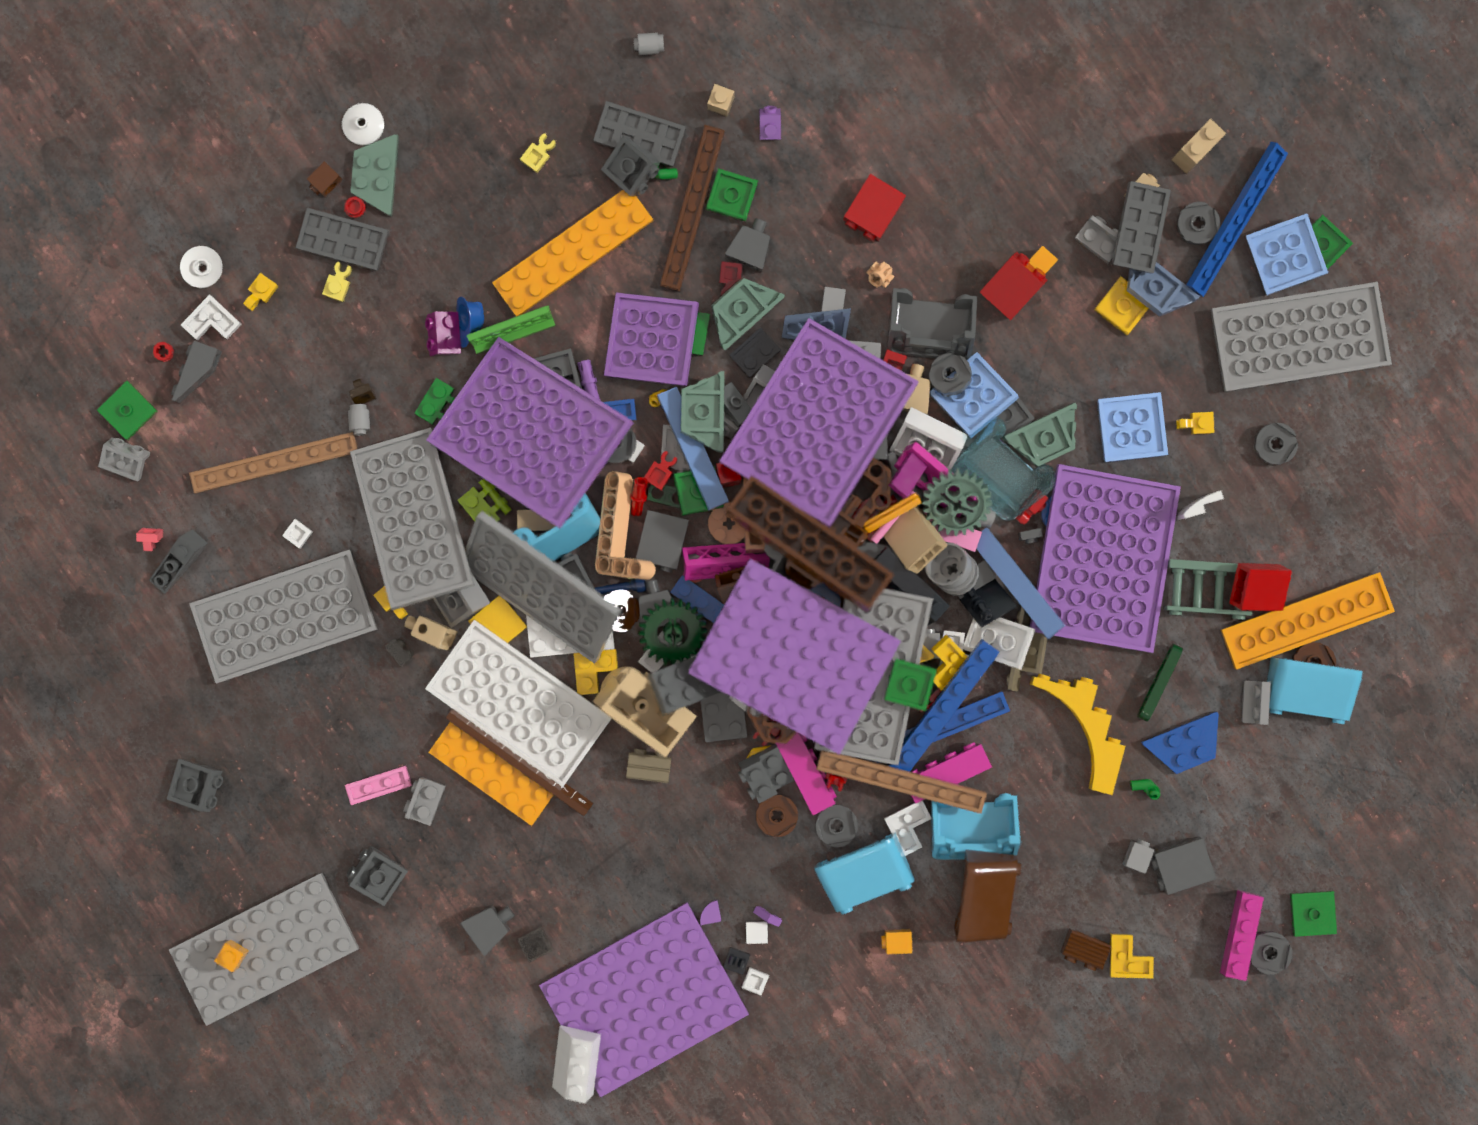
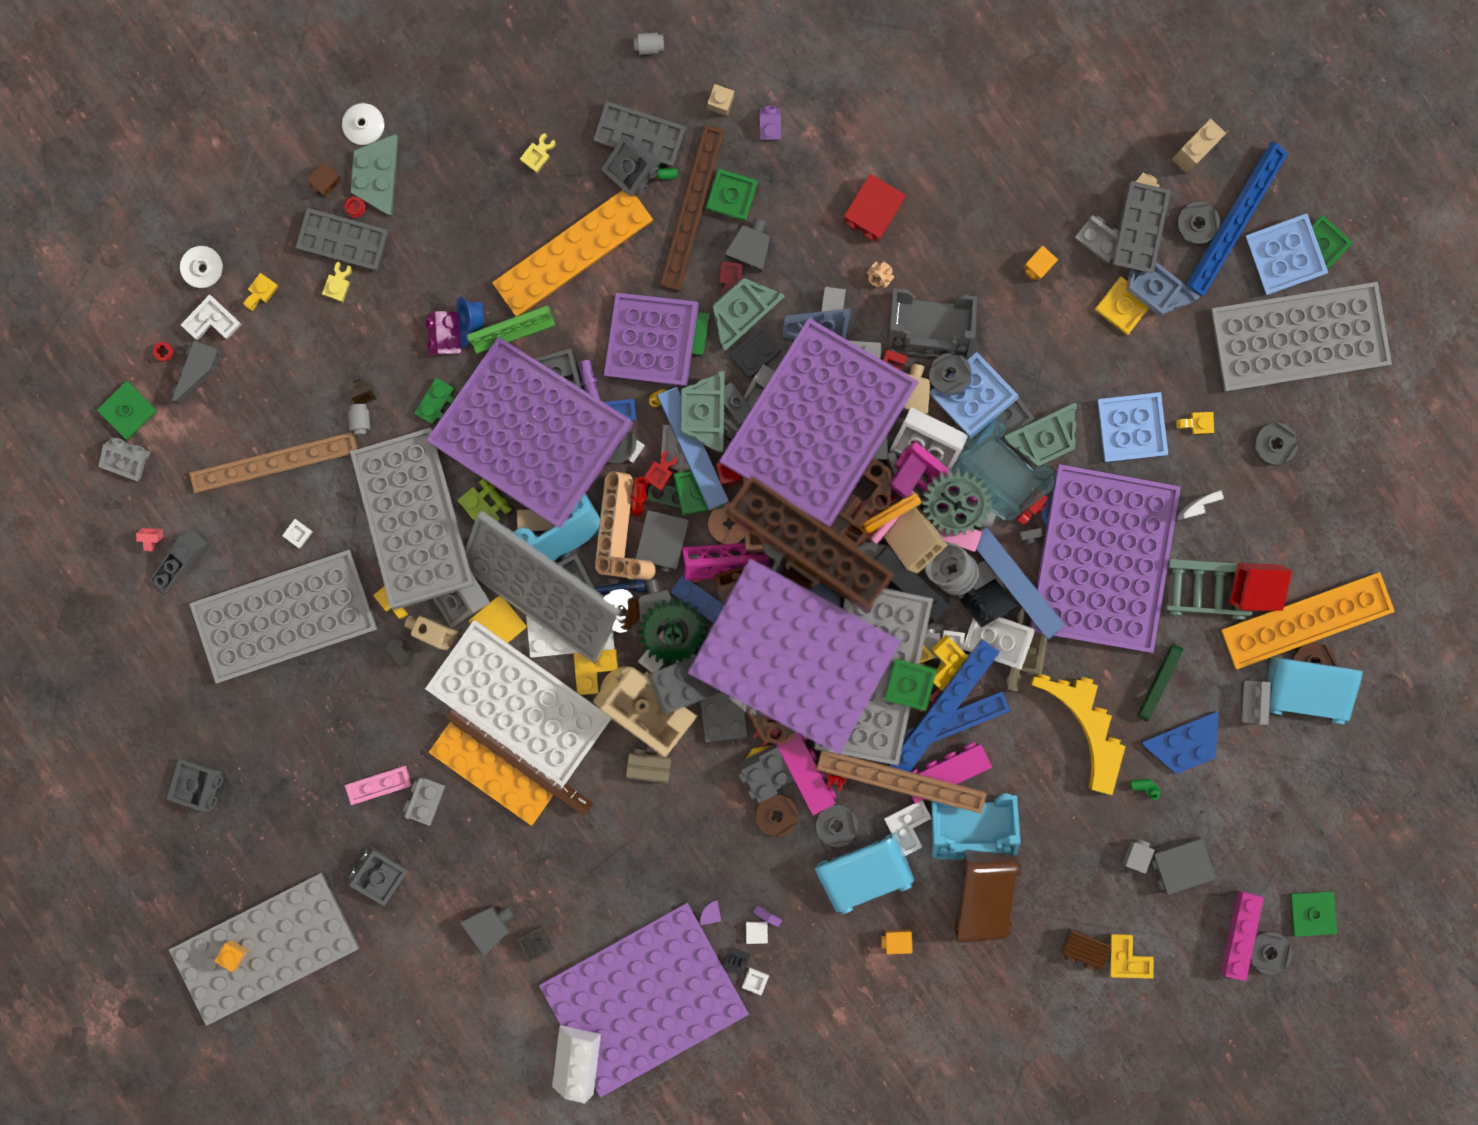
(1014, 285): red brick -> none

